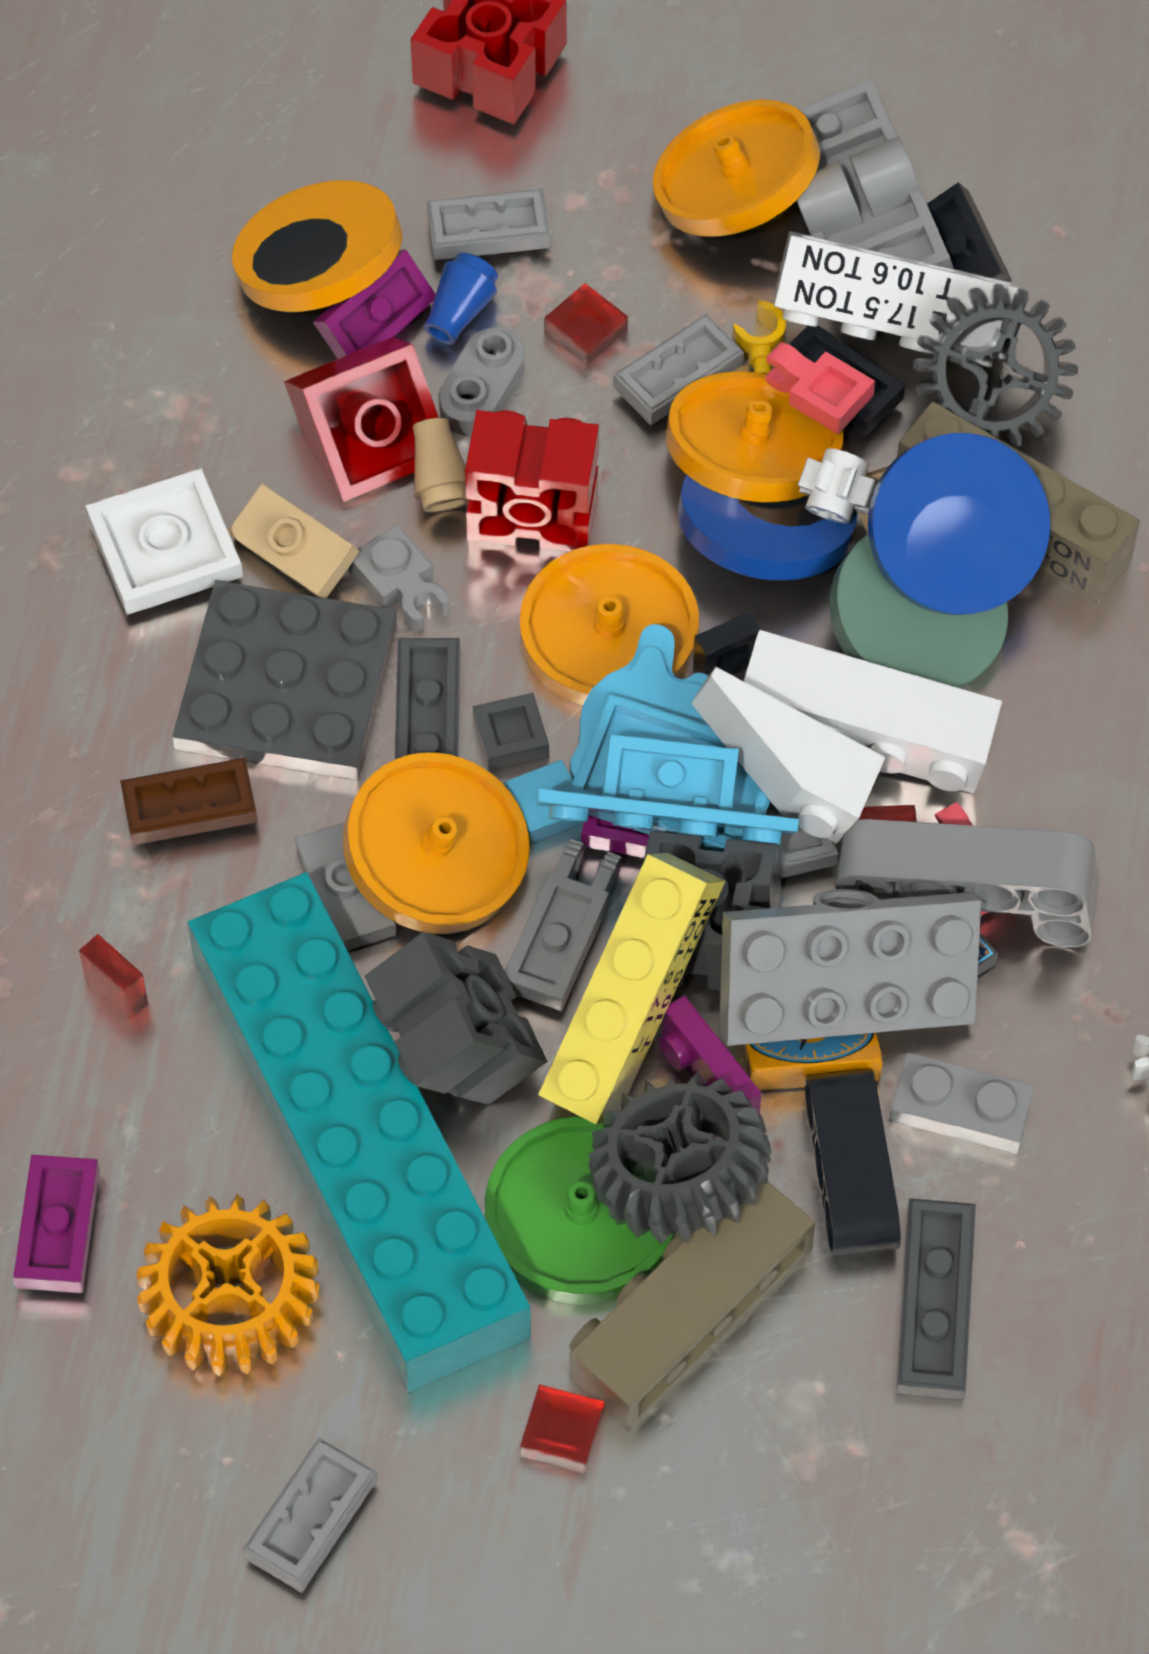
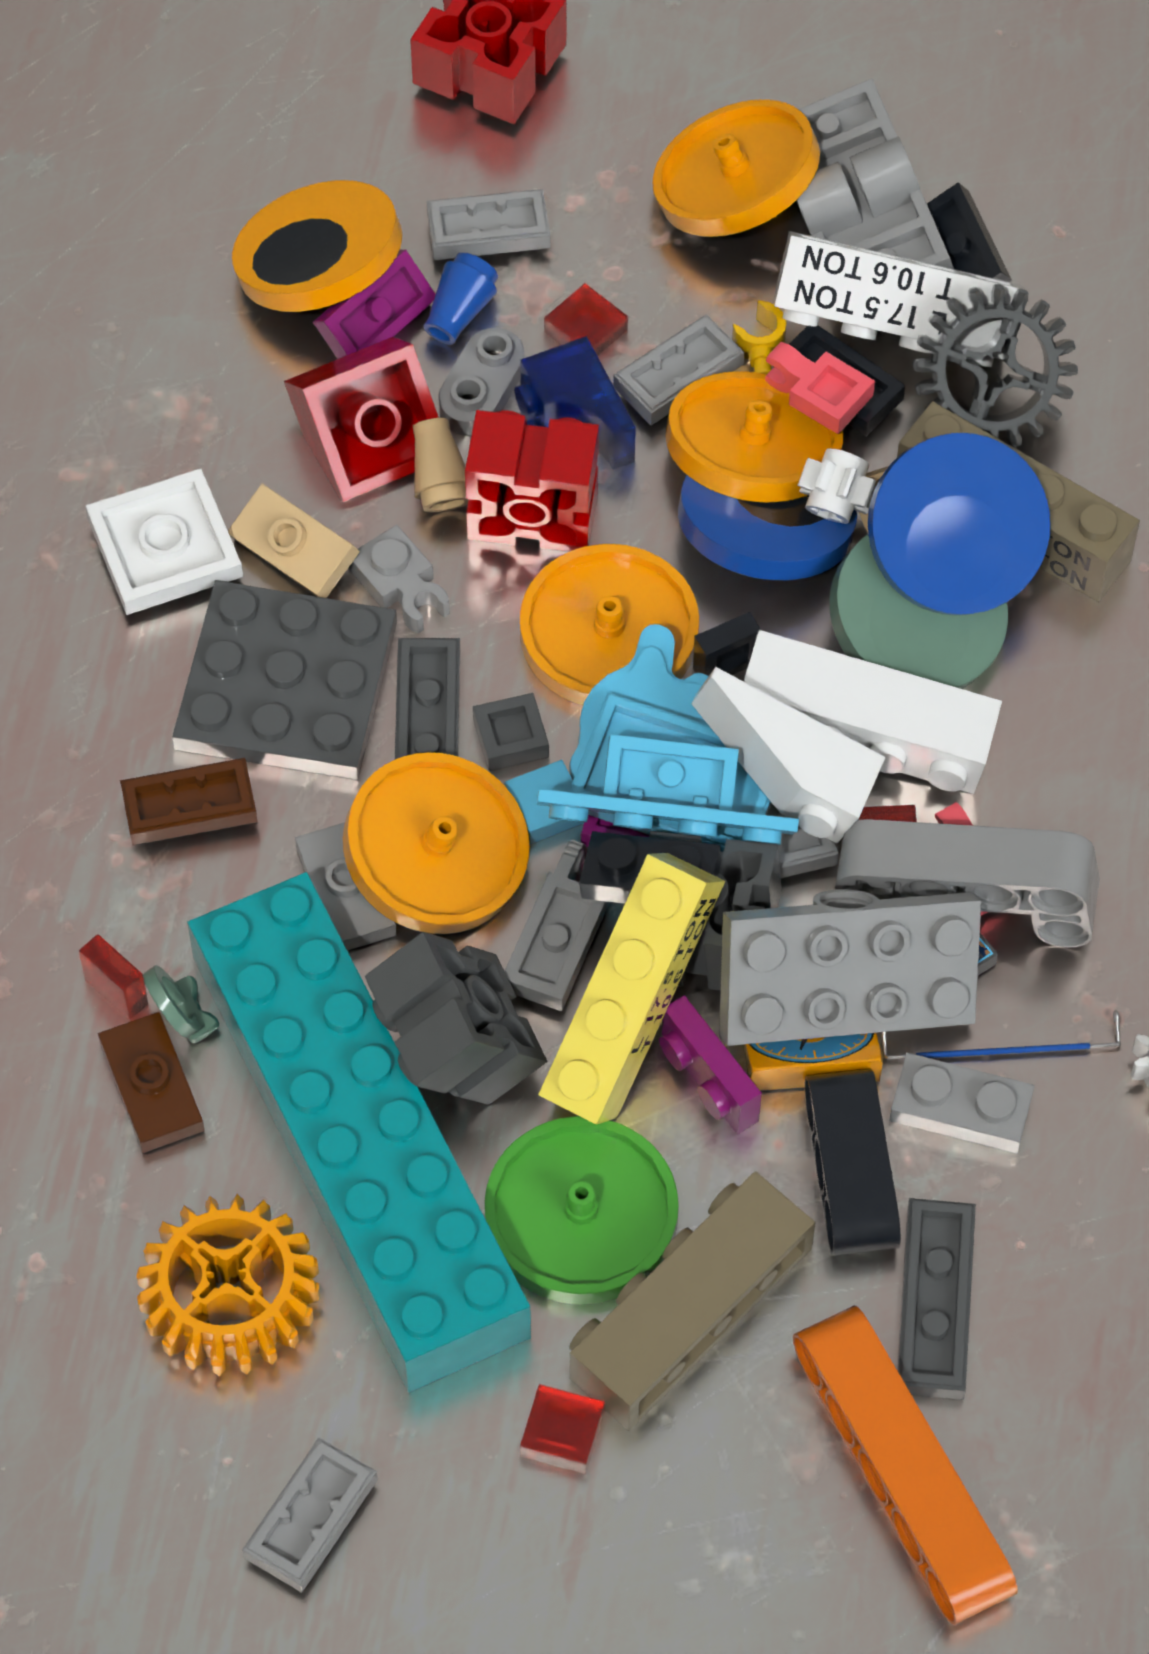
(56, 1223): magenta plate -> none
(151, 1082): none -> reddish brown plate
(179, 1004): none -> sand green piece
(575, 385): none -> clear blue arch
(617, 859): none -> black plate
(672, 1143): dark grey gear -> none
(905, 1465): none -> orange beam
(1009, 1050): none -> blue piece

